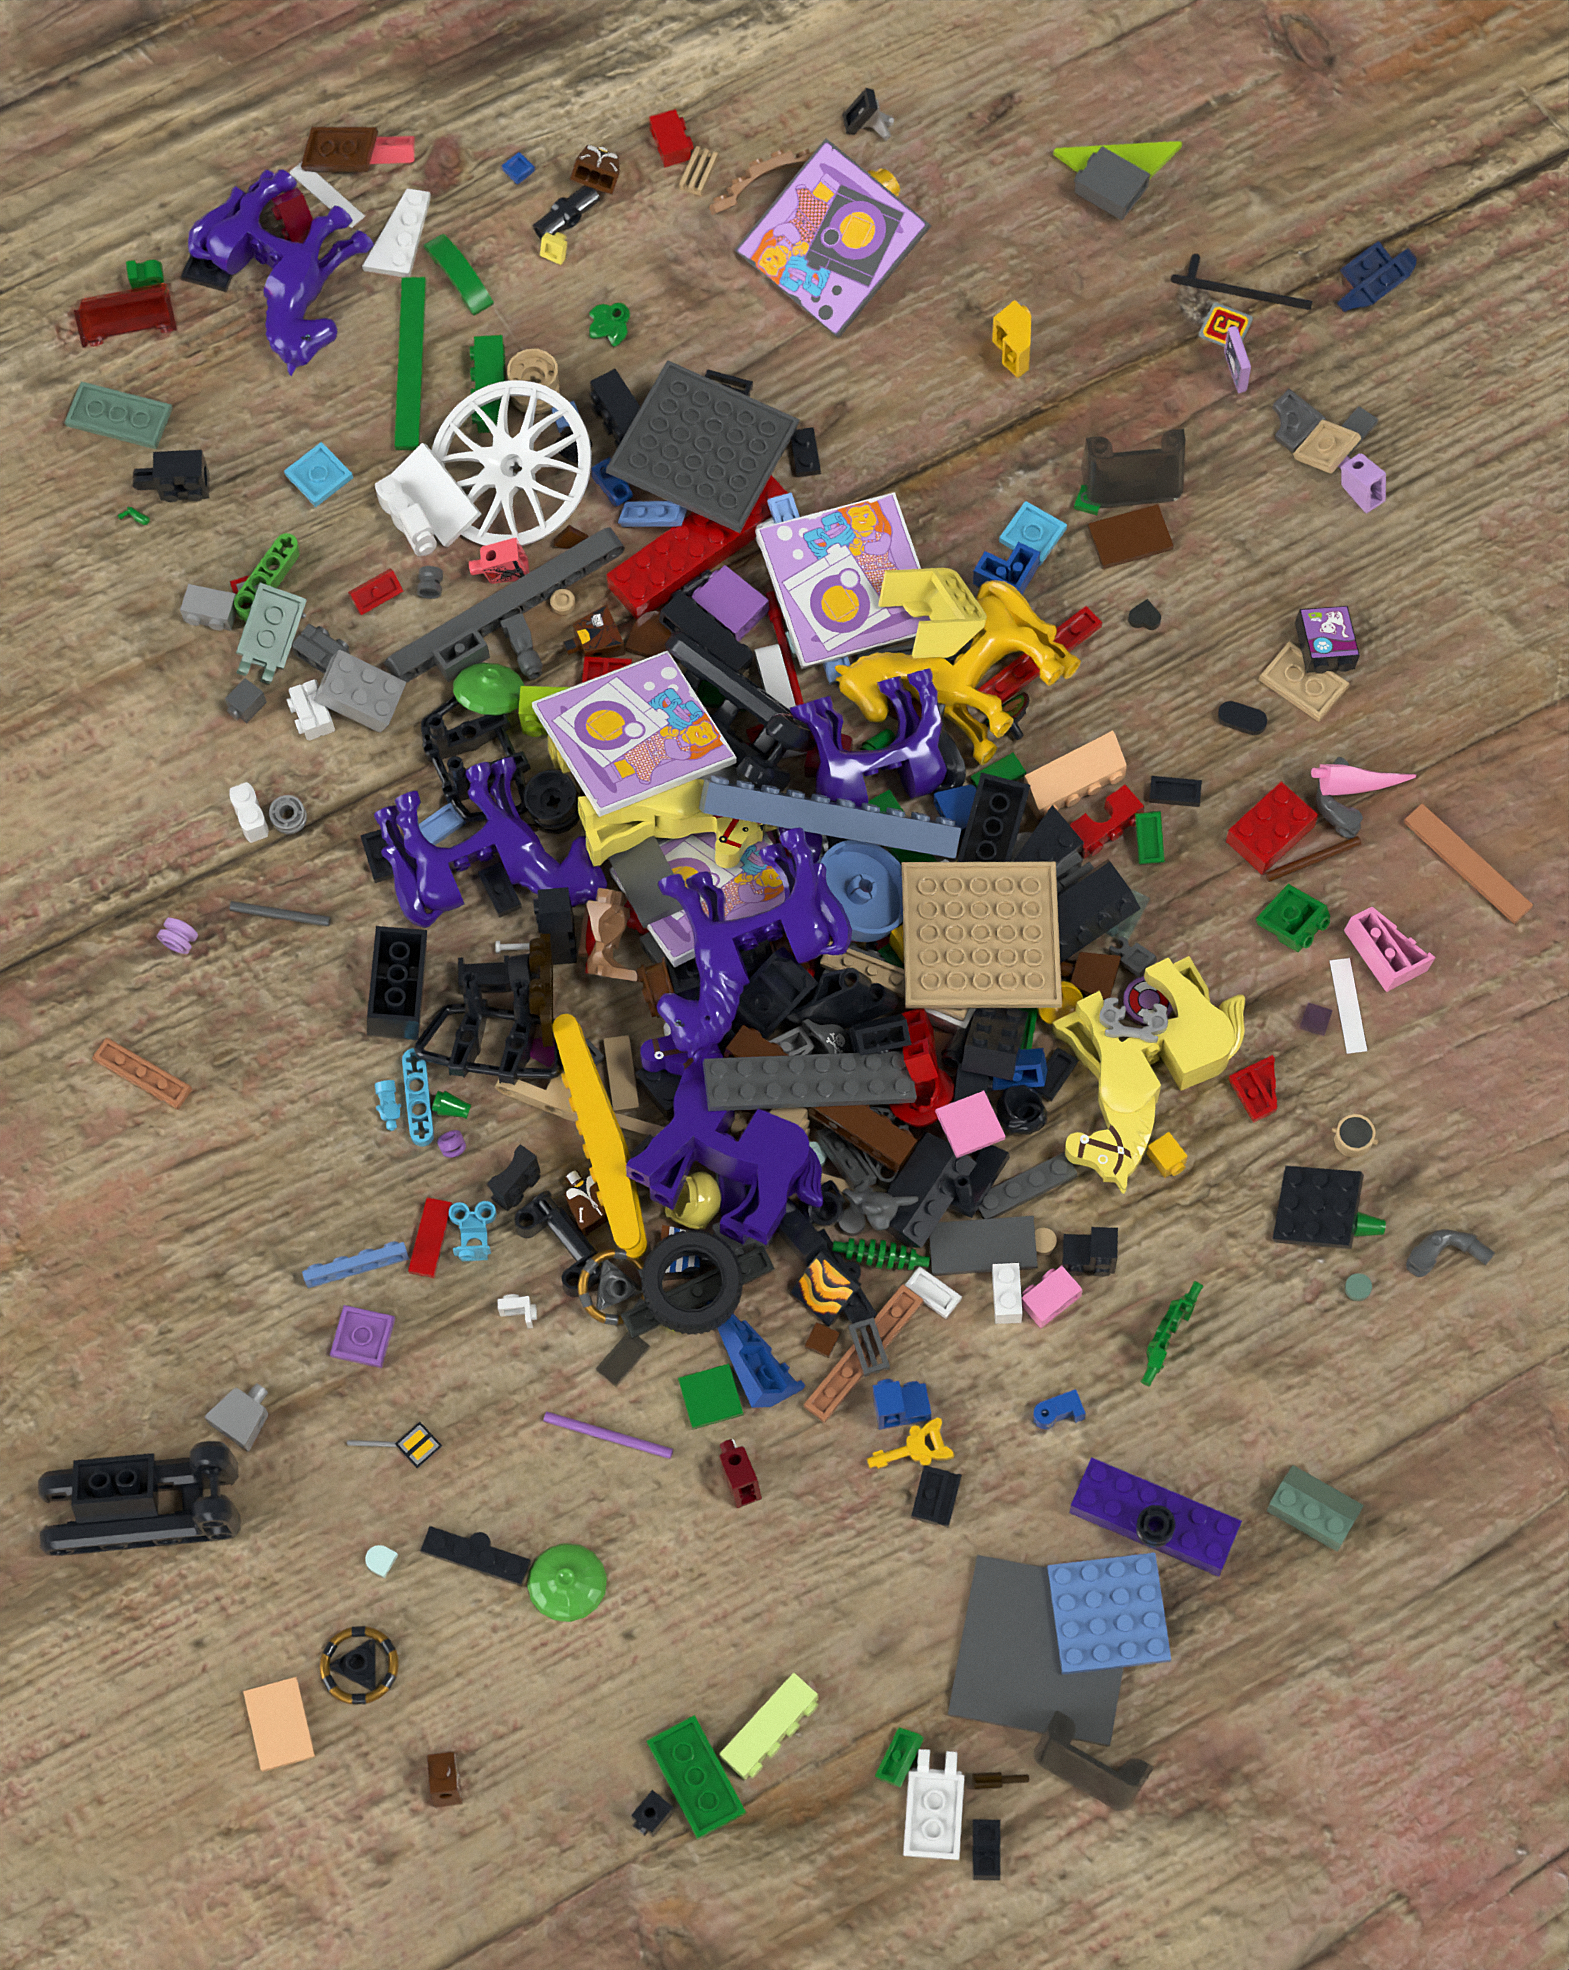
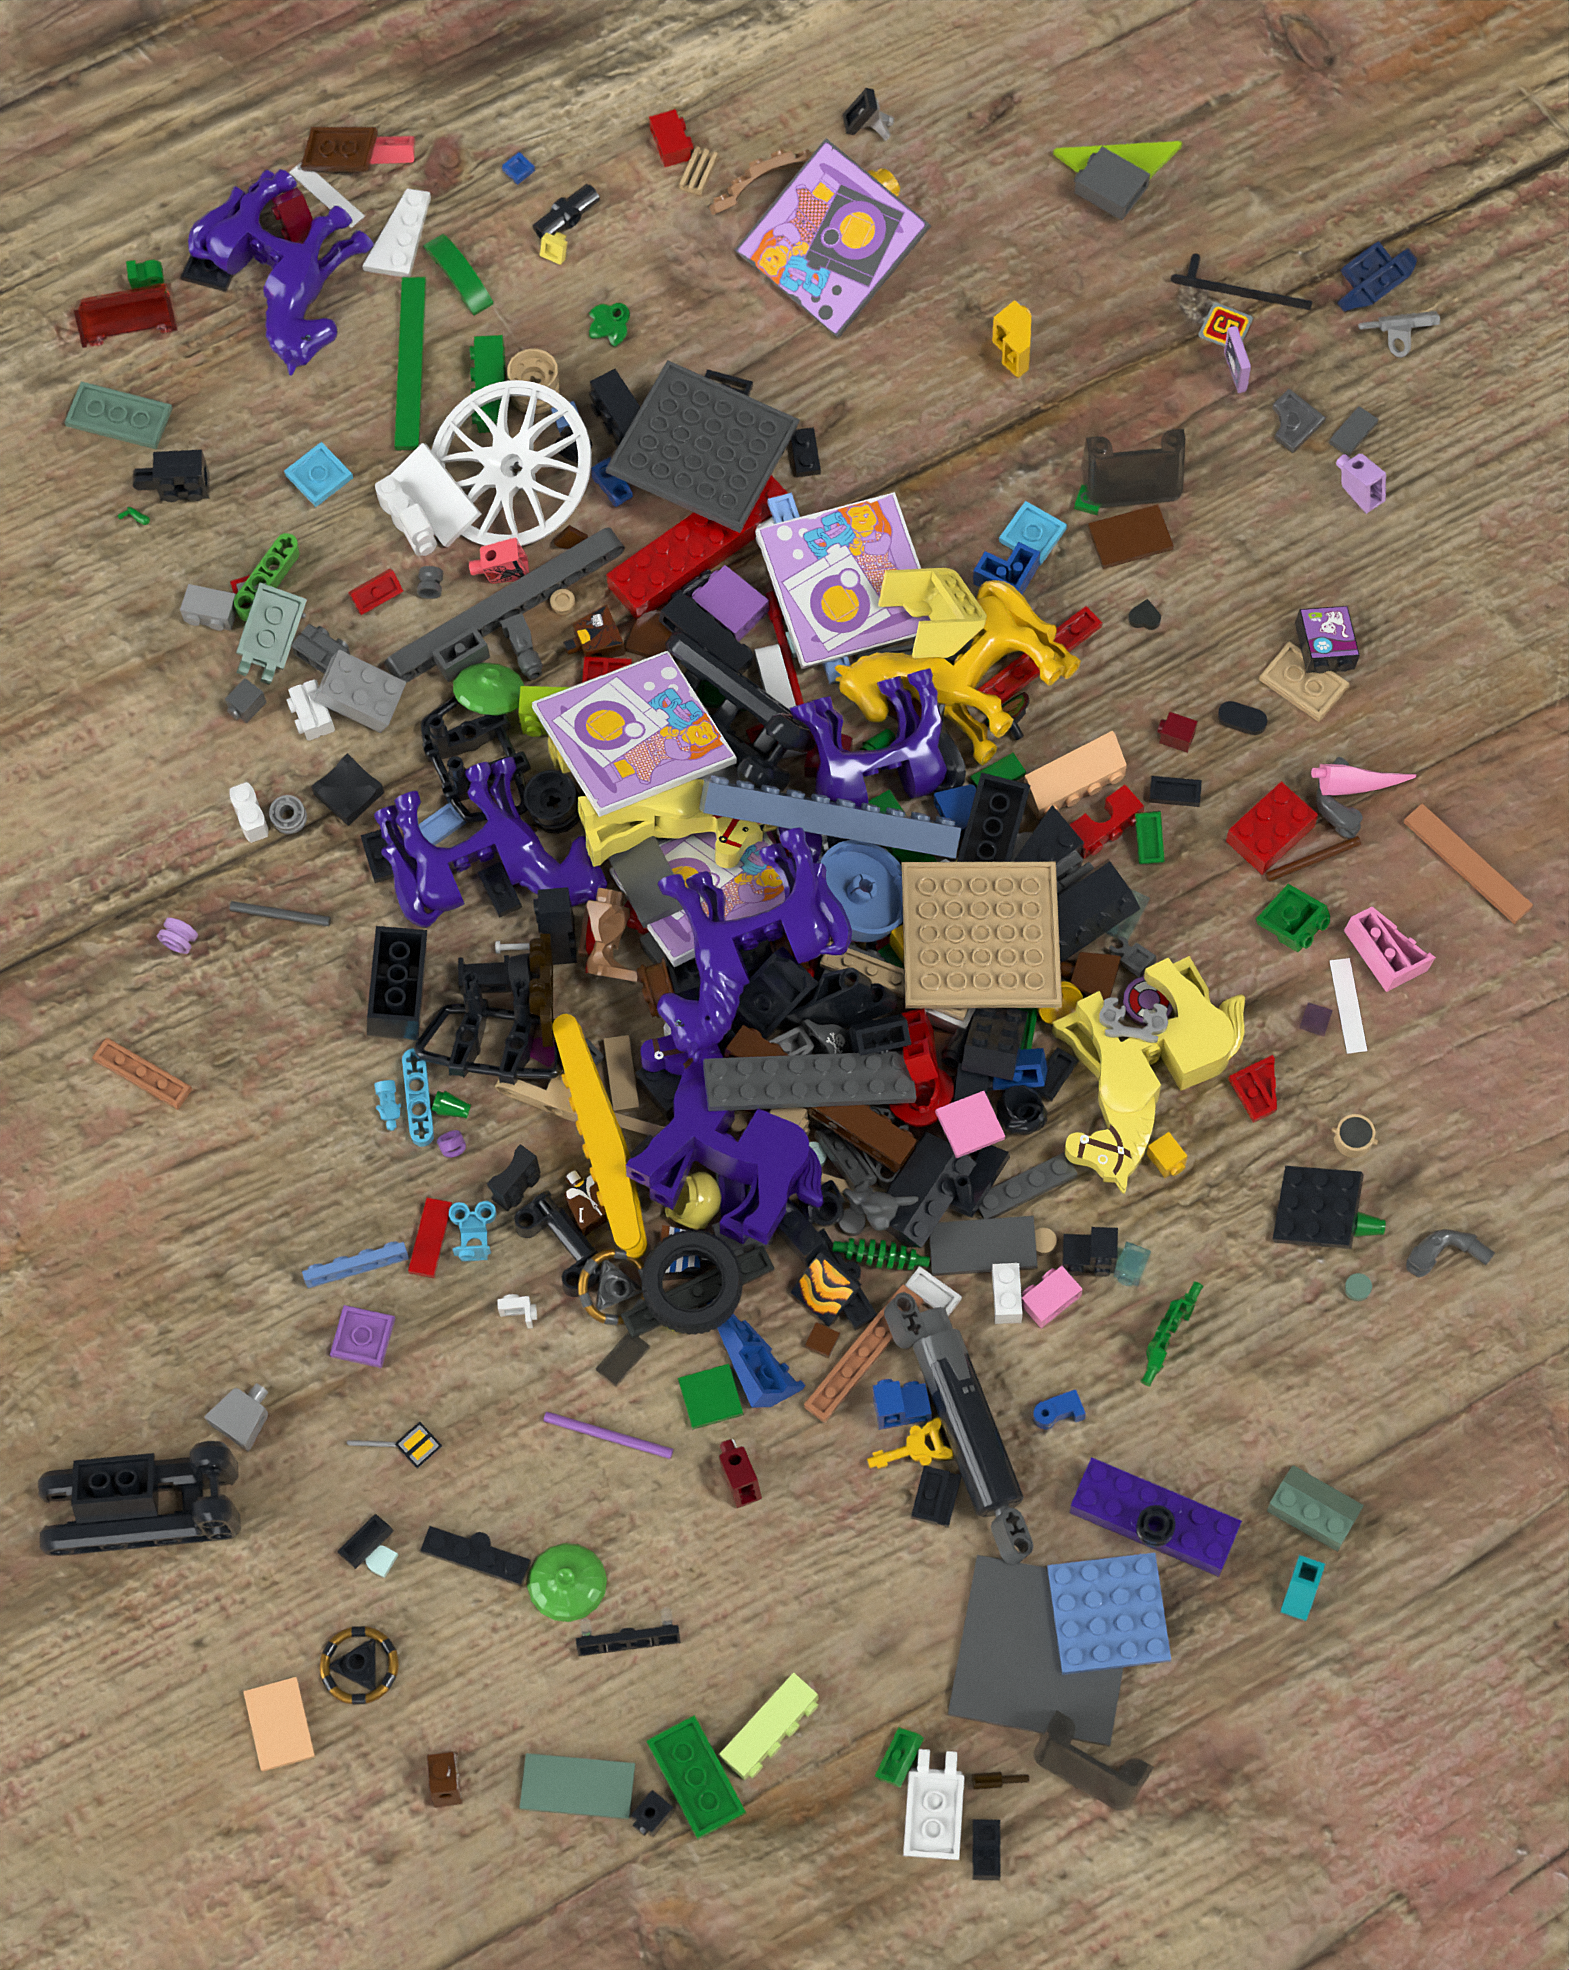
(348, 790): none -> black brick
(365, 1541): none -> black tile
(577, 1786): none -> sand green tile
(596, 169): reddish brown torso -> none
(627, 1637): none -> black piece
(651, 514): medium blue tile -> none
(875, 1367): dark grey tile -> none
(964, 1419): none -> piece
(1132, 1264): none -> clear light blue brick
(1177, 731): none -> dark red brick
(1302, 1588): none -> teal slope
(1327, 446): tan tile -> none
(1400, 327): none -> light grey piece

